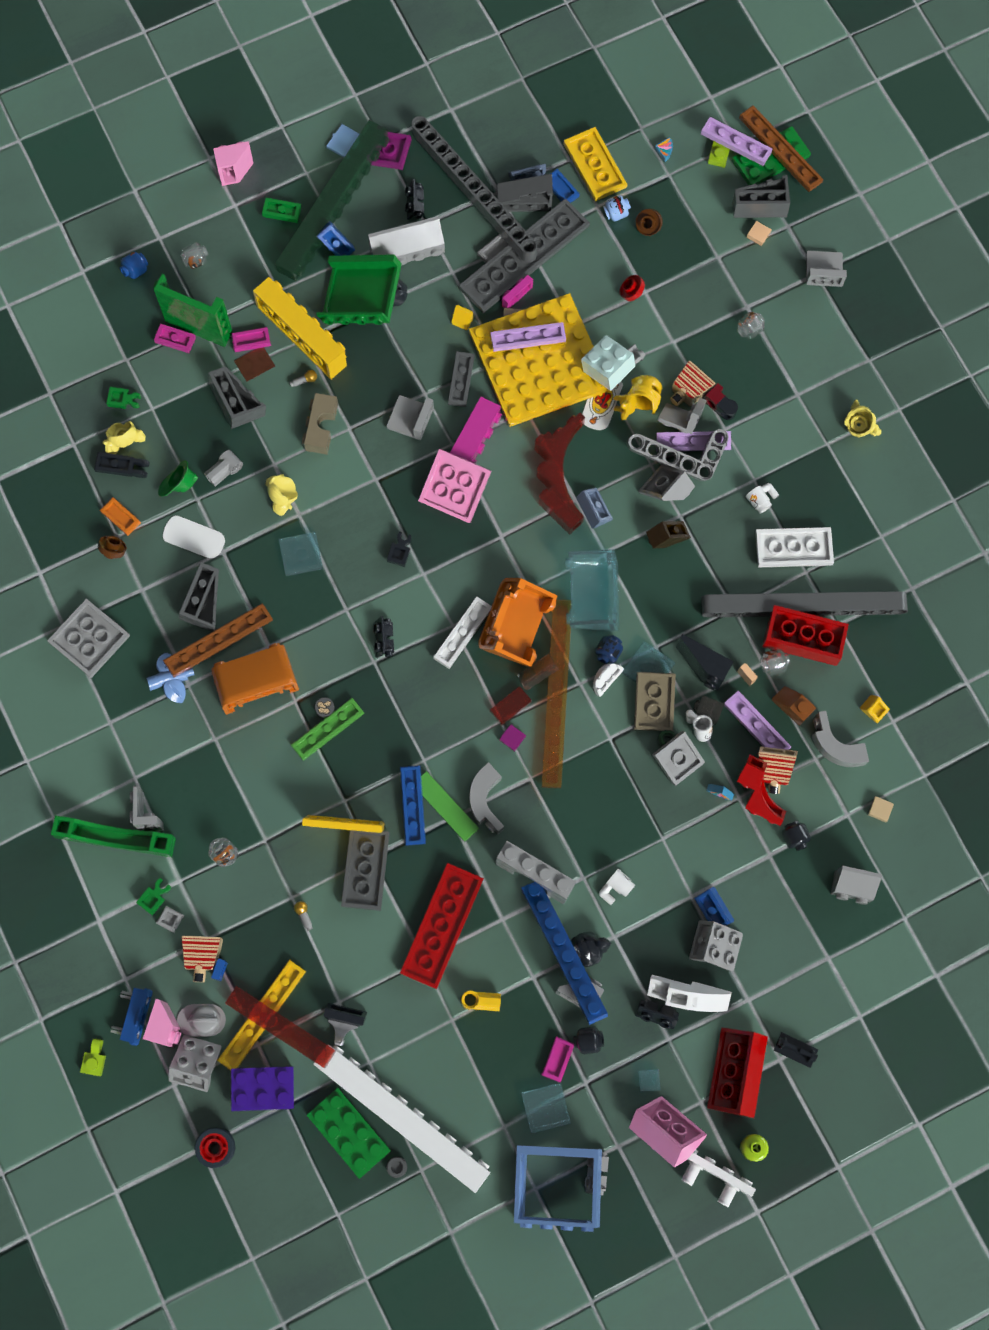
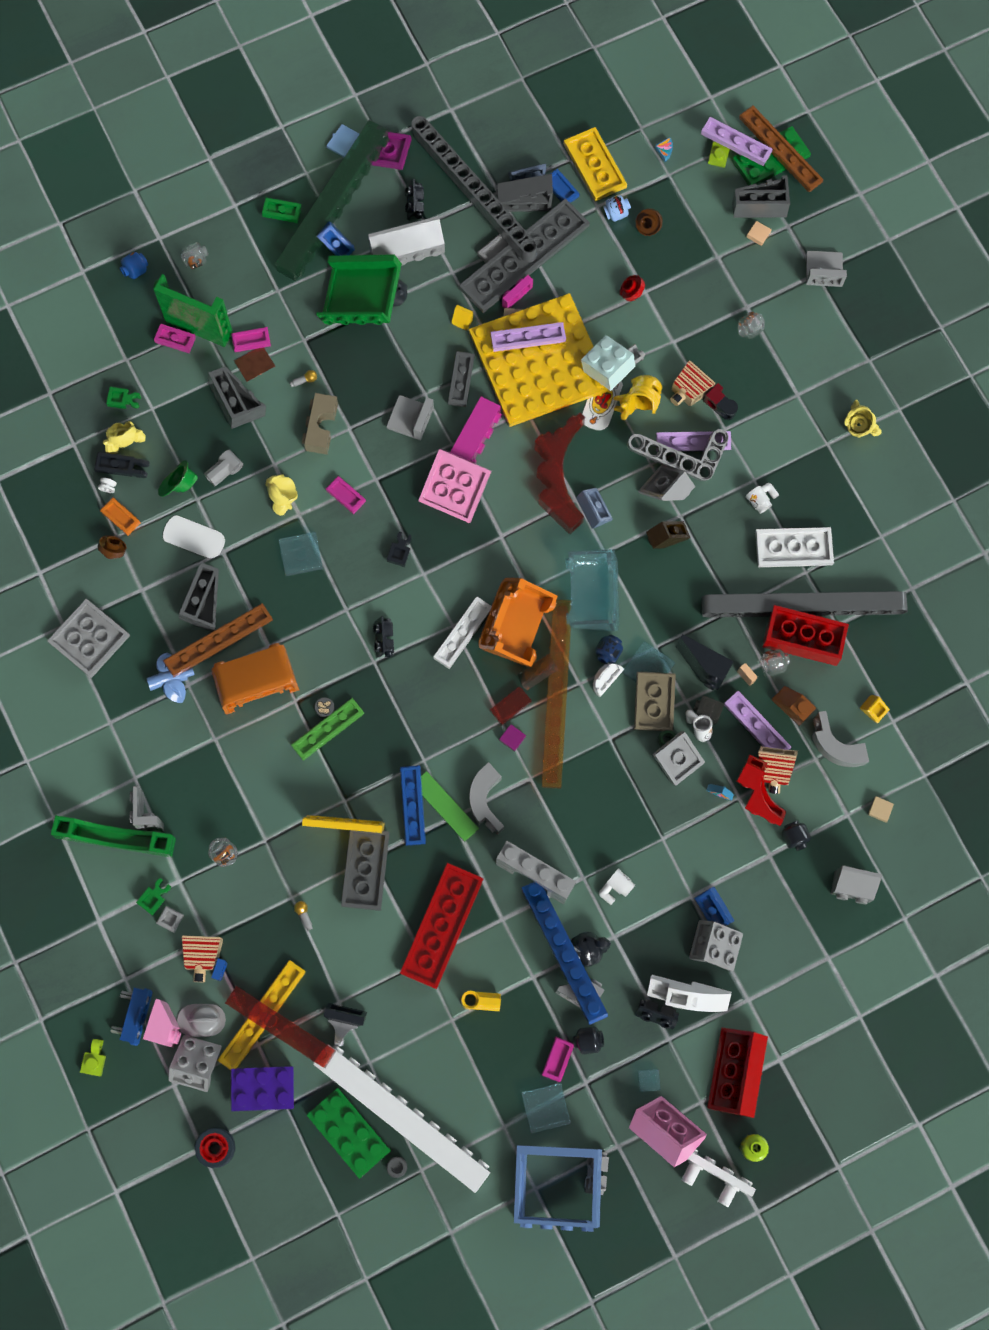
(107, 485): none -> white bush
(233, 162): bright pink slope -> none
(300, 327): yellow brick -> none
(345, 495): none -> dark pink tile
(680, 418): light grey bracket -> none
(796, 1050): black hinge -> none

